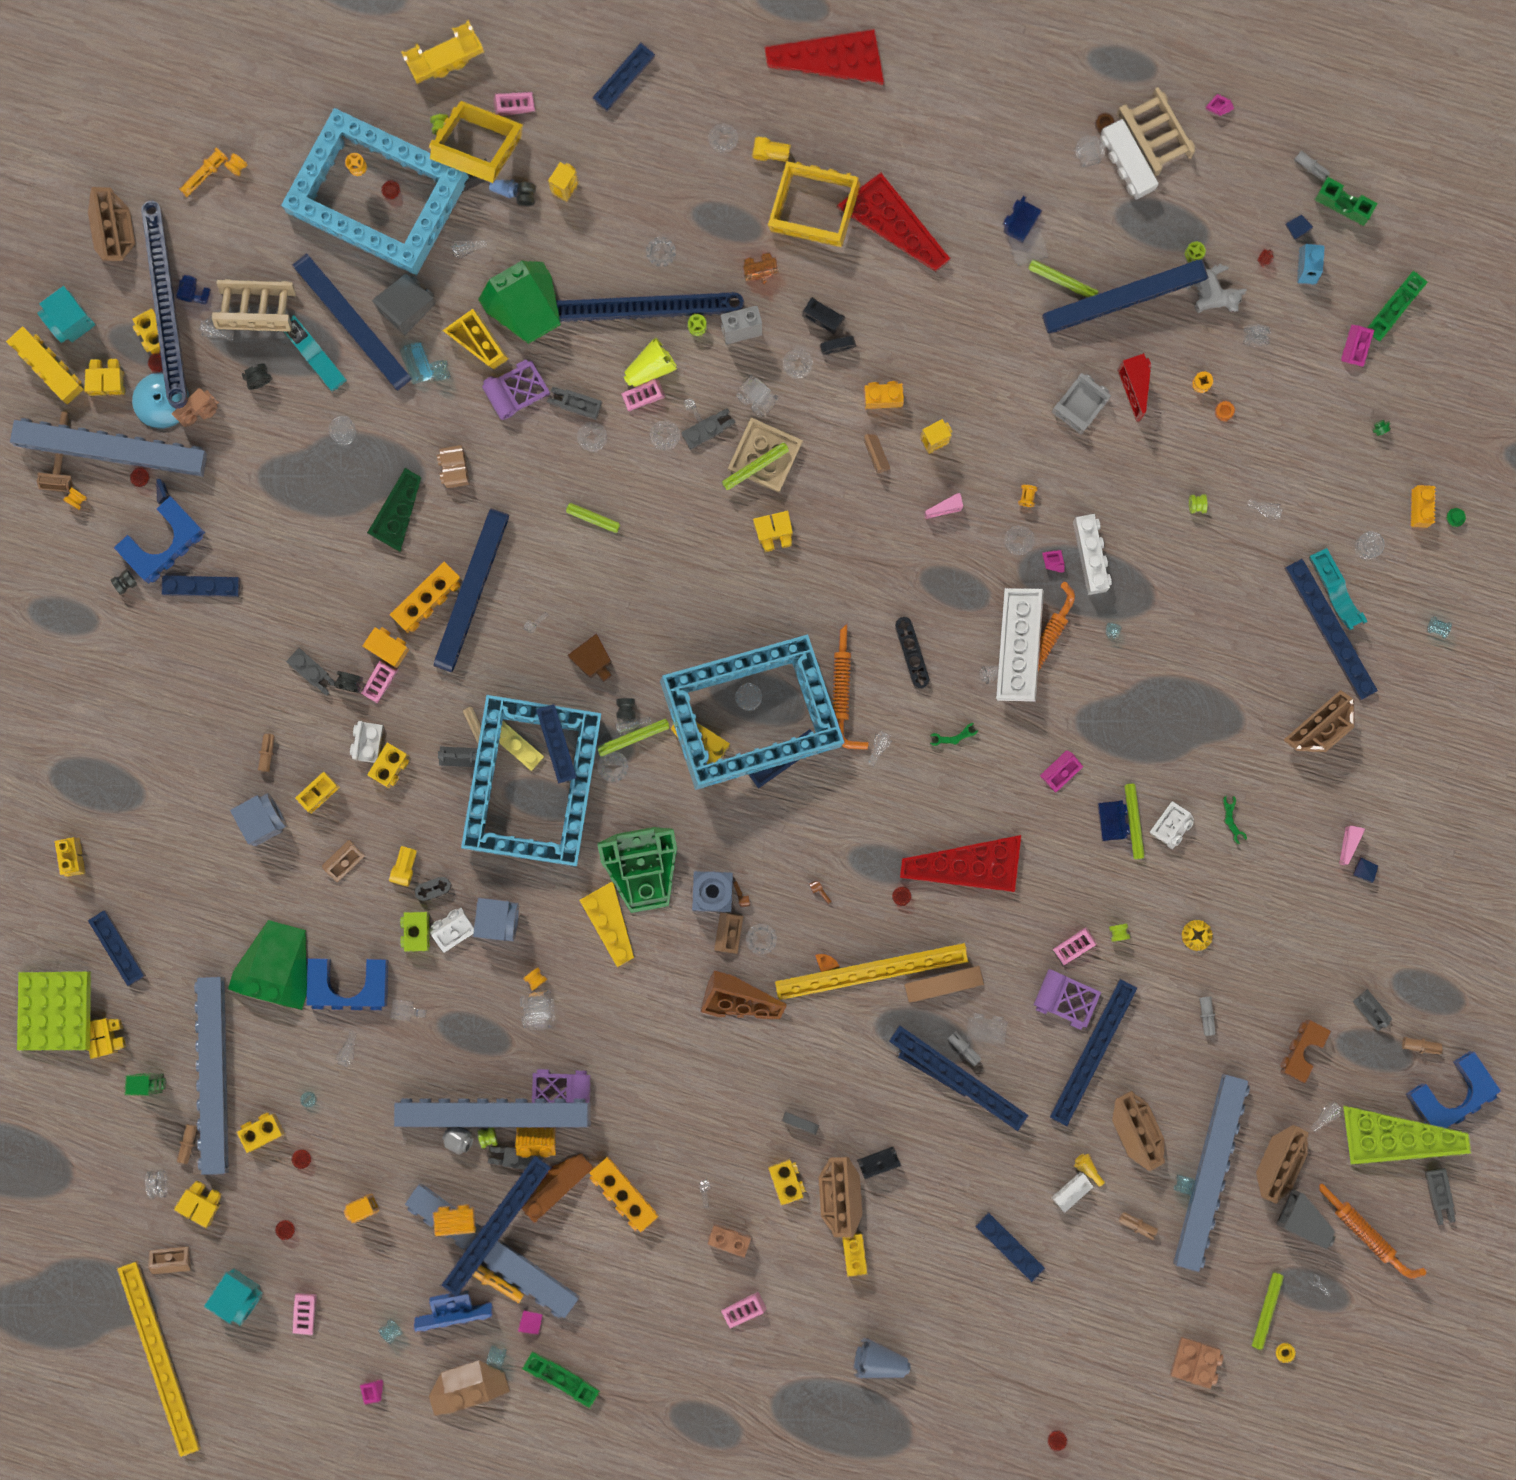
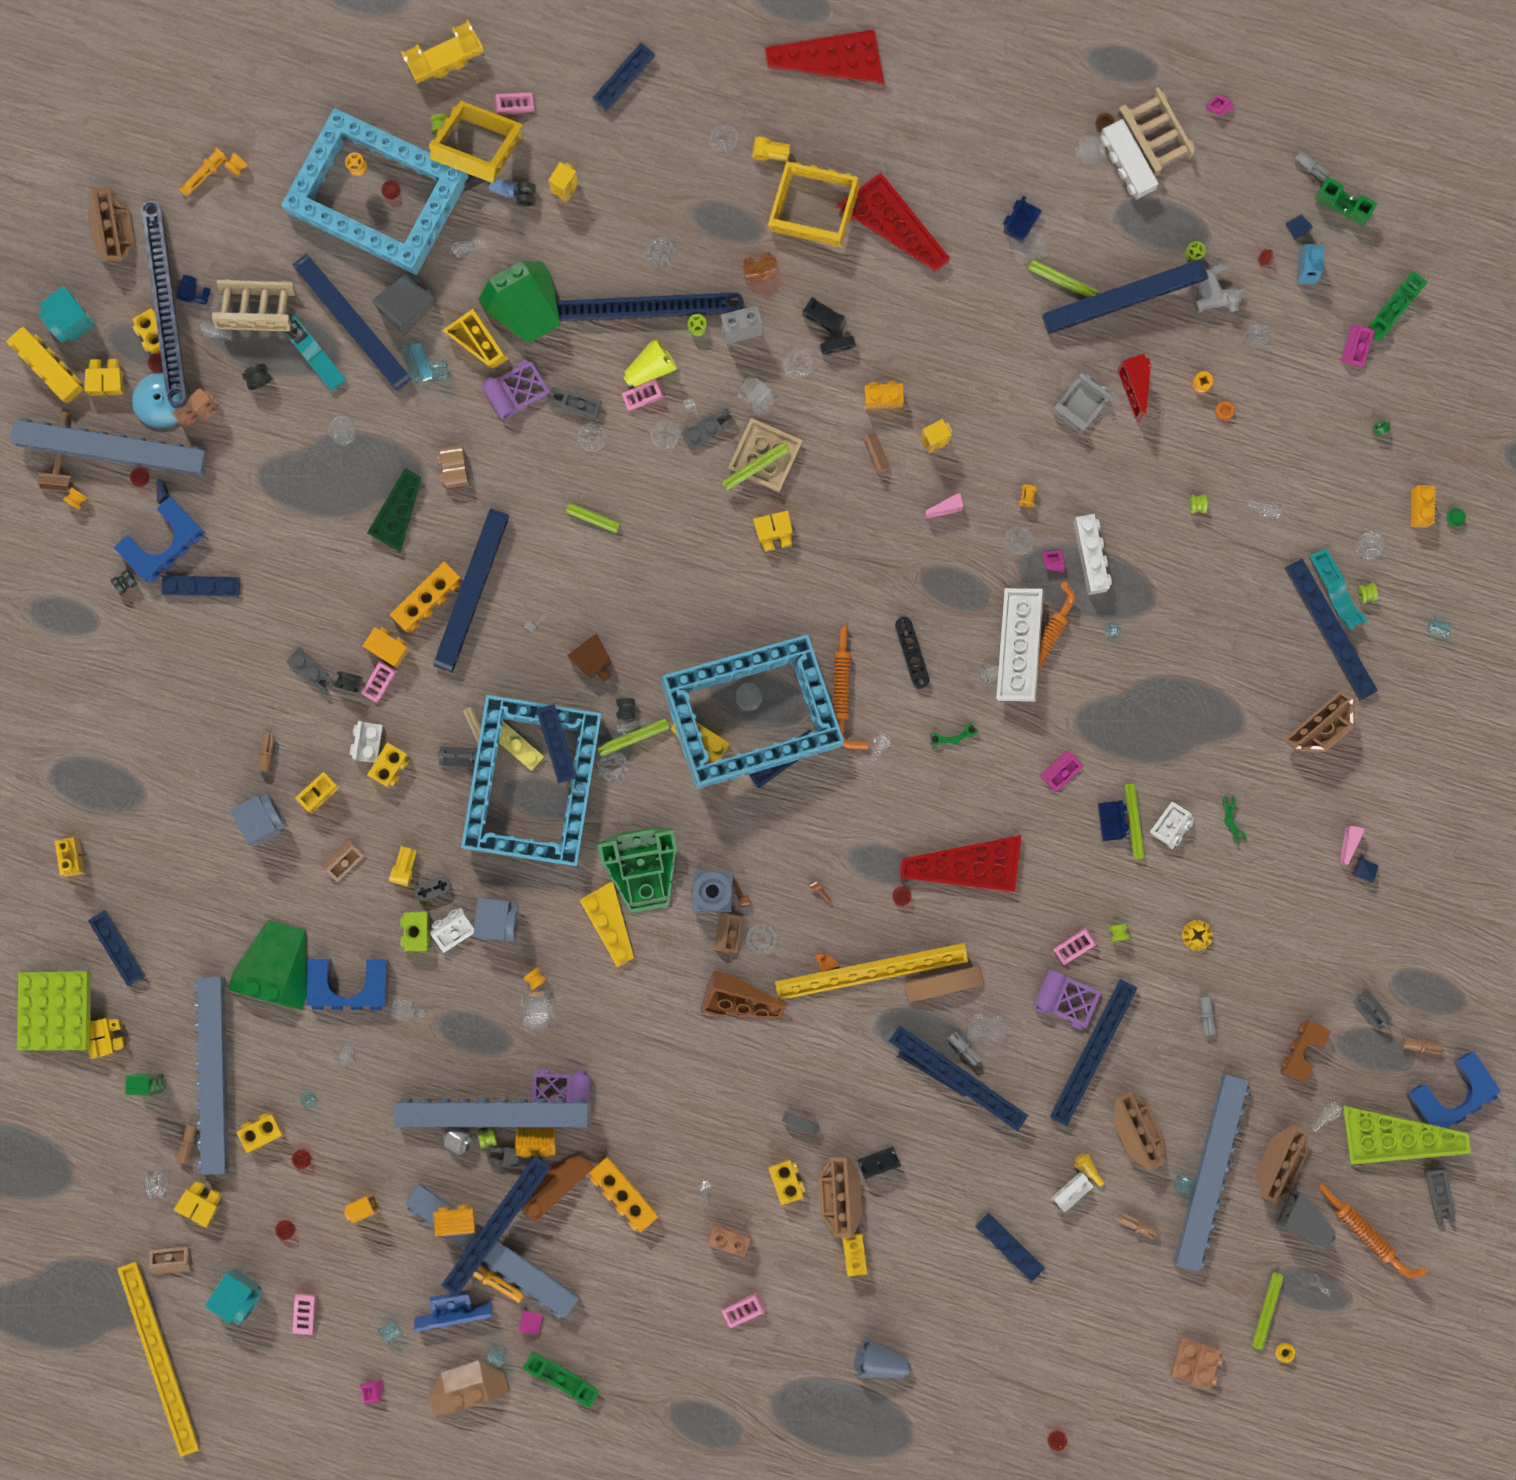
(1367, 593): none -> lime wheel

